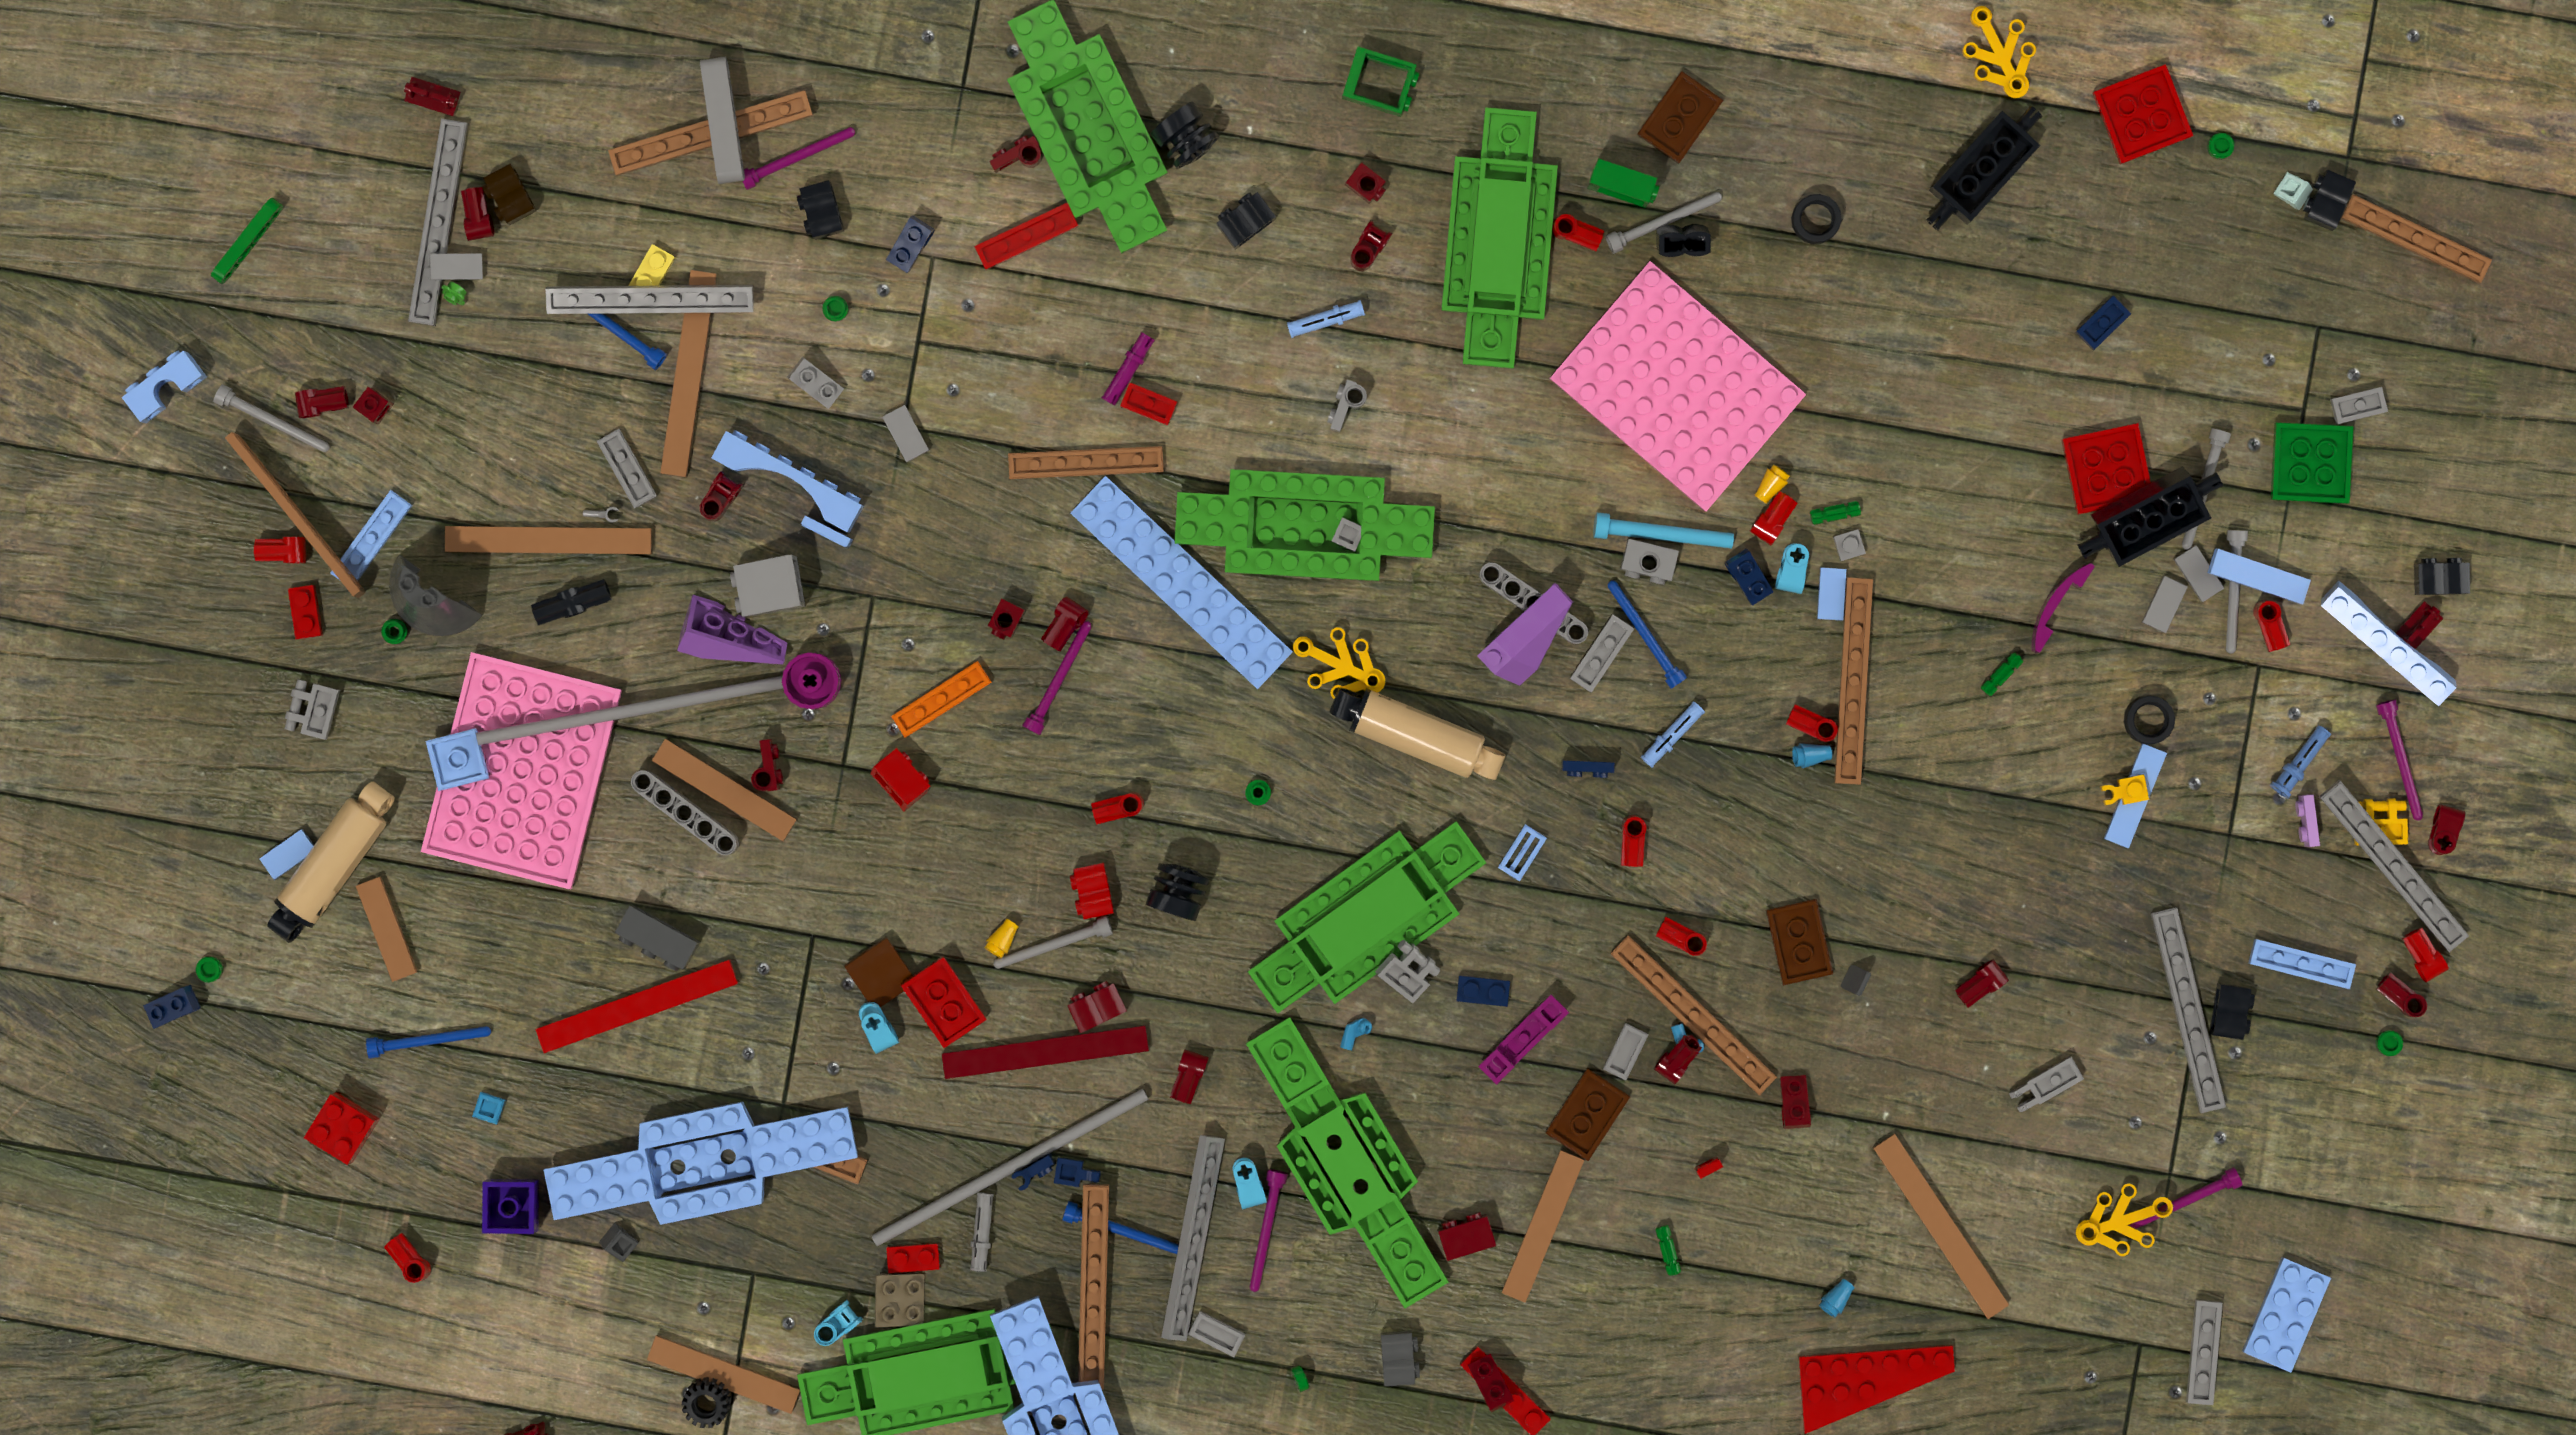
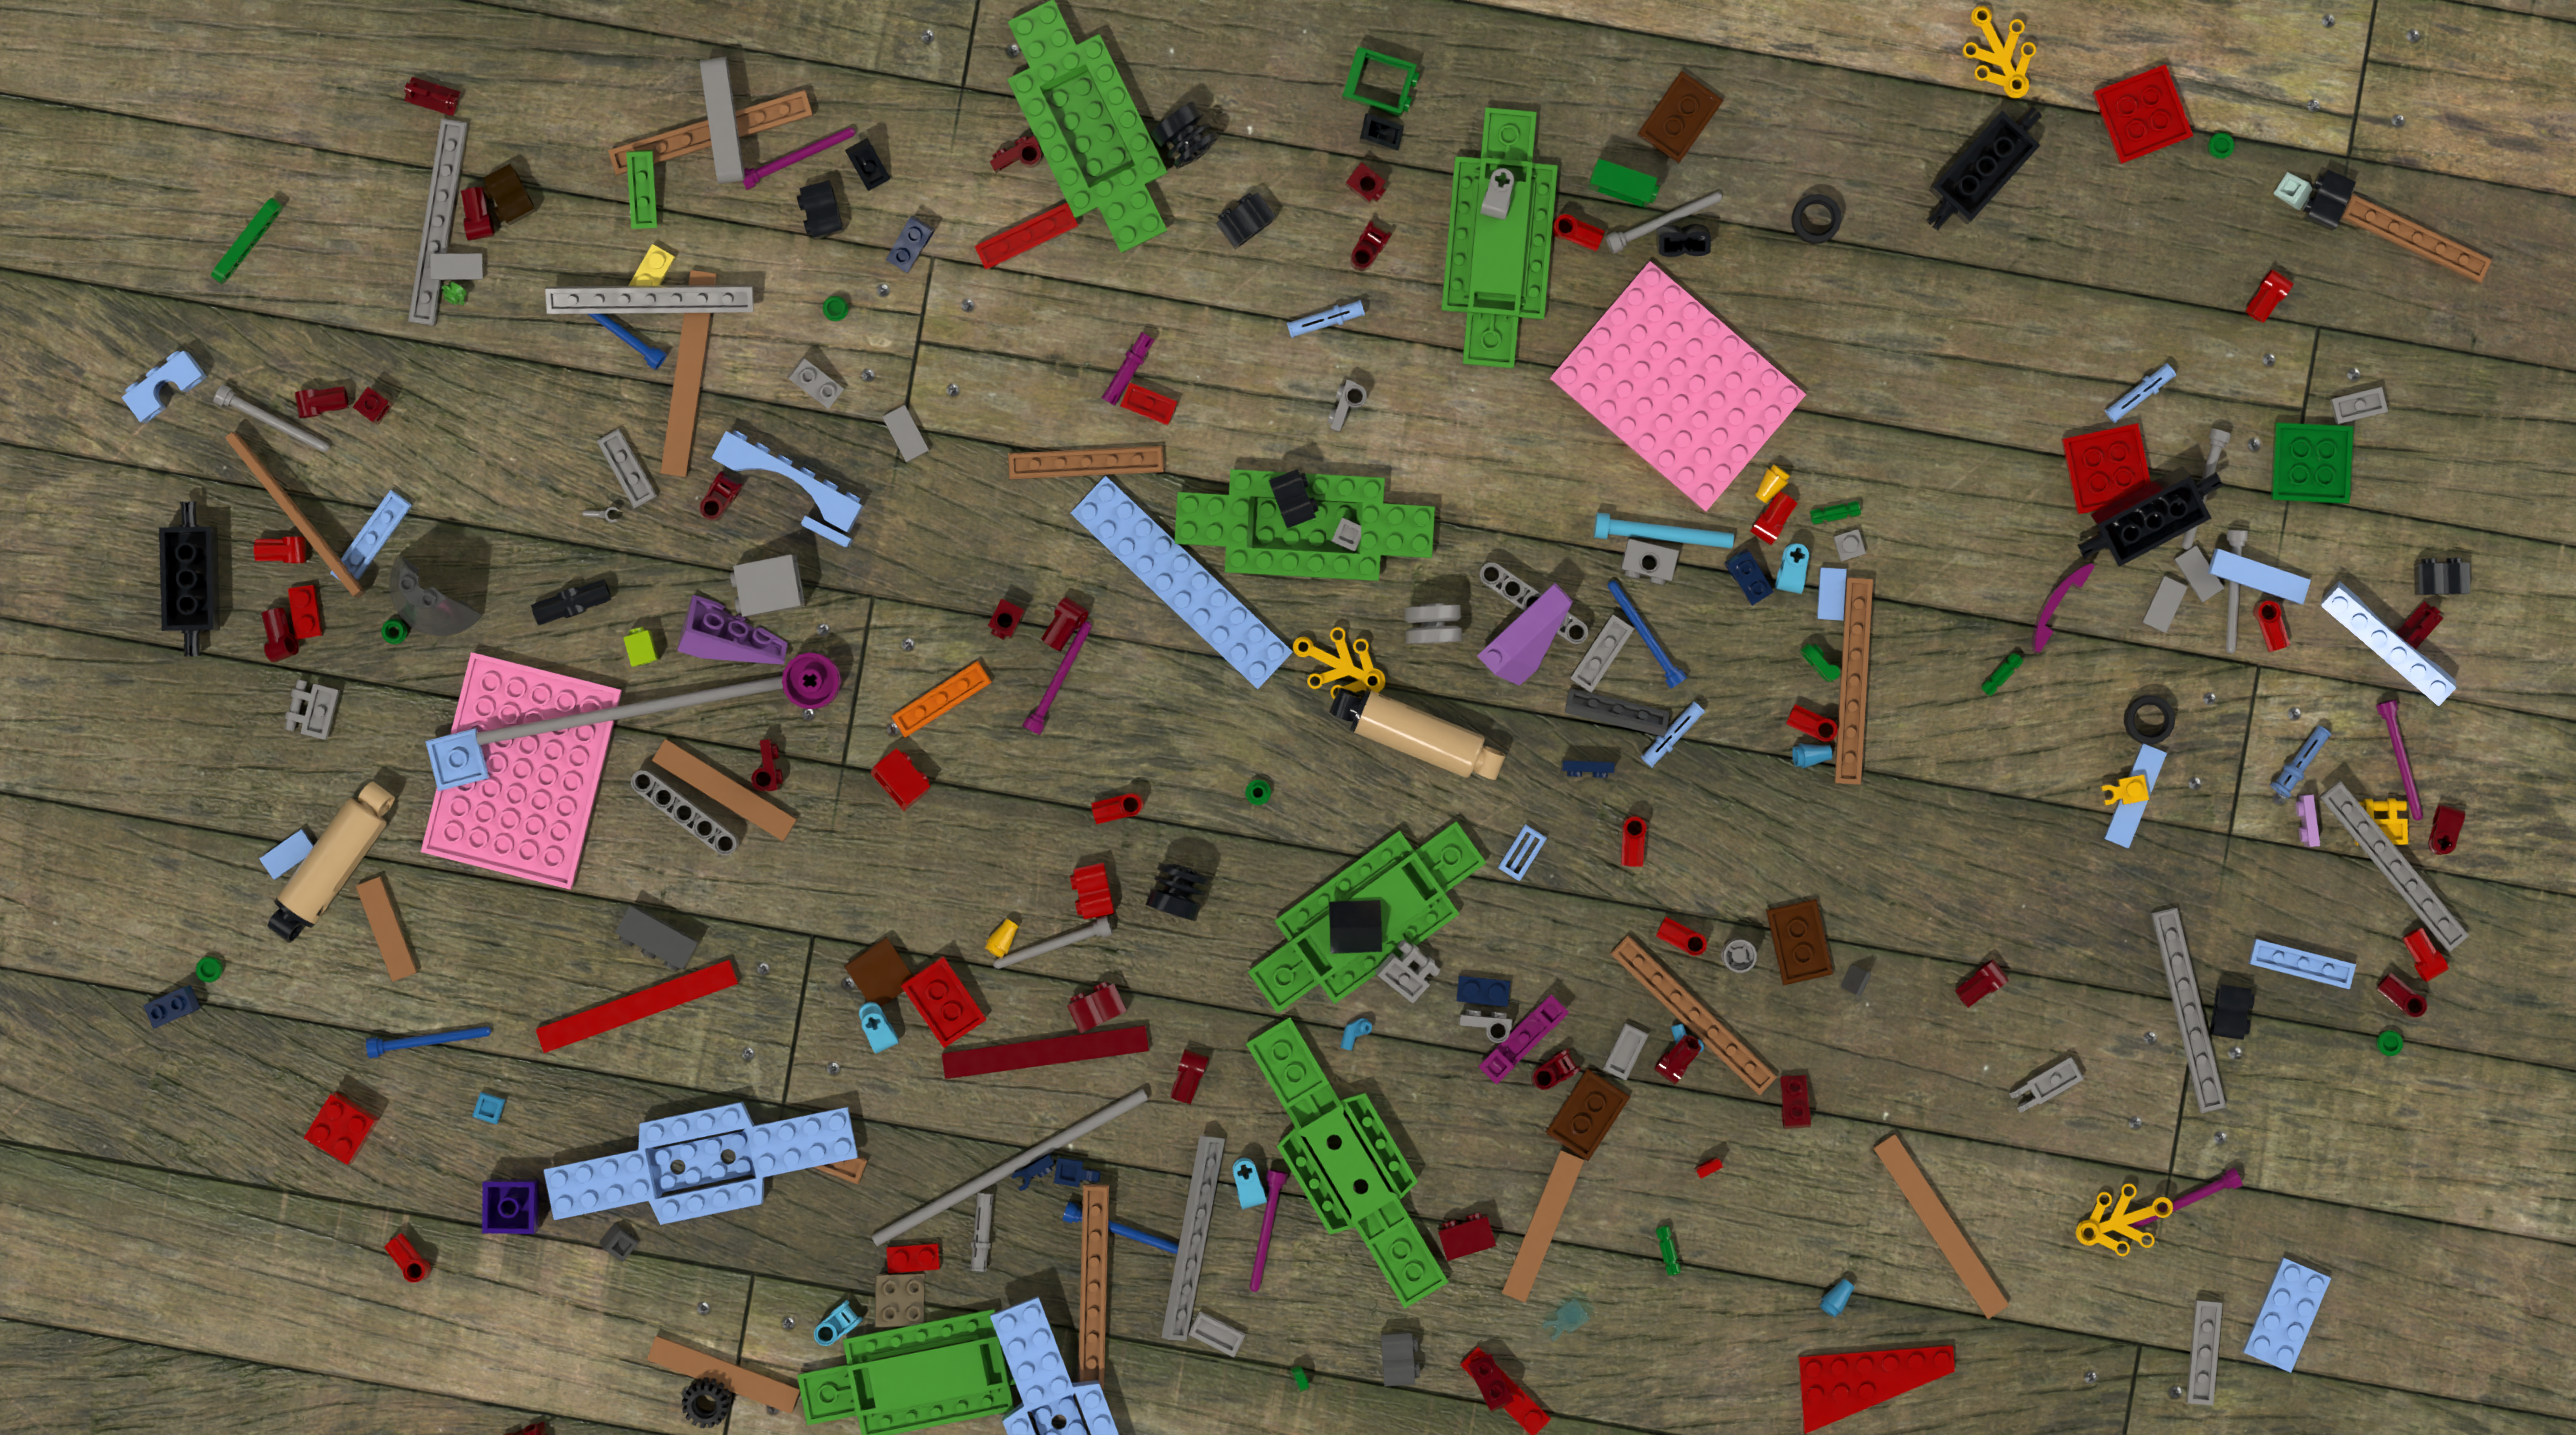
(189, 579): none -> black brick
(280, 641): none -> dark red piece
(548, 540): medium nougat tile -> none
(640, 647): none -> lime brick
(641, 189): none -> bright green plate
(867, 164): none -> black slope
(1293, 499): none -> black brick
(1355, 926): none -> black slope
(1381, 132): none -> black slope
(1433, 623): none -> light grey wheel
(1475, 1019): none -> light grey plate
(1496, 198): none -> light grey piece
(1556, 1069): none -> dark red piece
(1569, 1317): none -> clear light blue plate
(1617, 712): none -> dark grey plate
(1738, 955): none -> light grey wheel
(1814, 657): none -> green plate
(2103, 323): dark blue plate -> none
(2164, 374): none -> light blue pin
(2271, 291): none -> red piece

